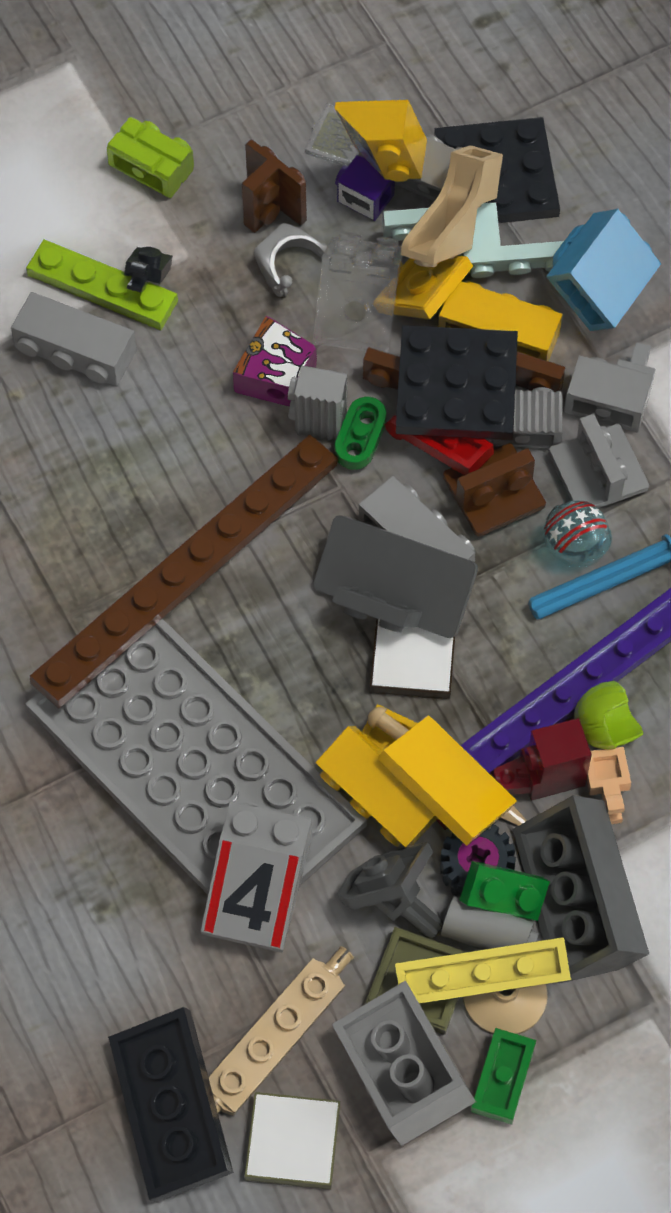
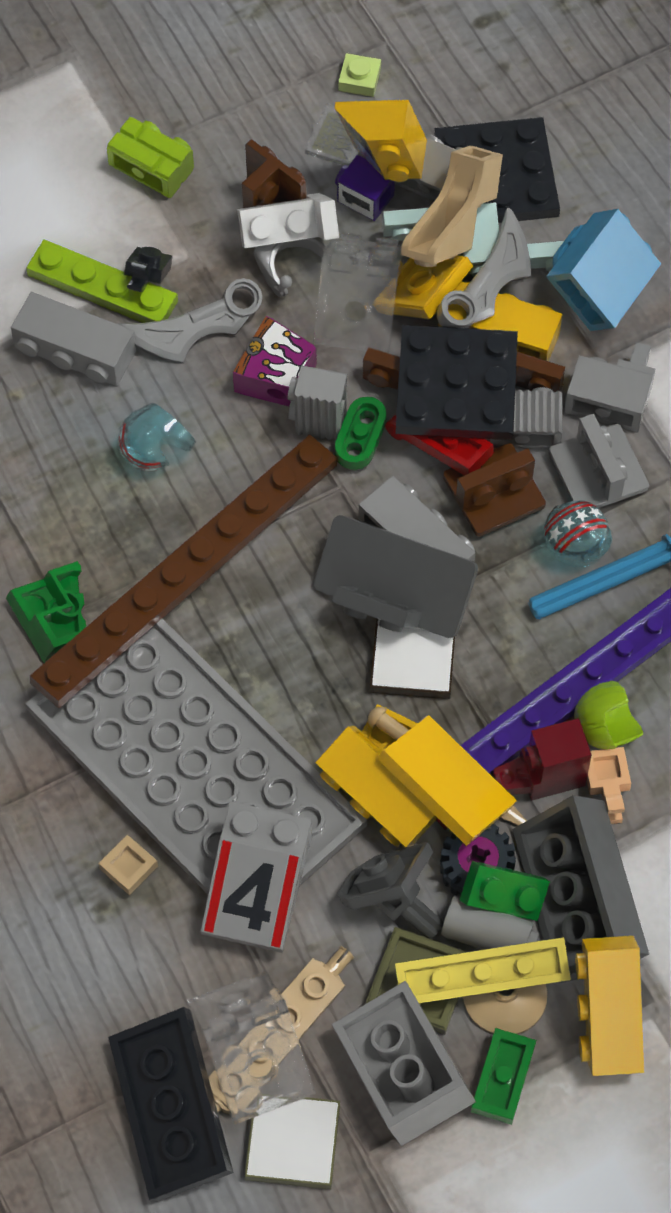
(50, 609): none -> green slope
(128, 864): none -> tan plate
(144, 434): none -> clear light blue helmet
(176, 335): none -> light grey piece
(247, 1024): none -> clear bracket
(289, 221): none -> white bracket
(359, 75): none -> yellowish green plate
(505, 264): none -> light grey piece
(611, 1005): none -> yellow brick

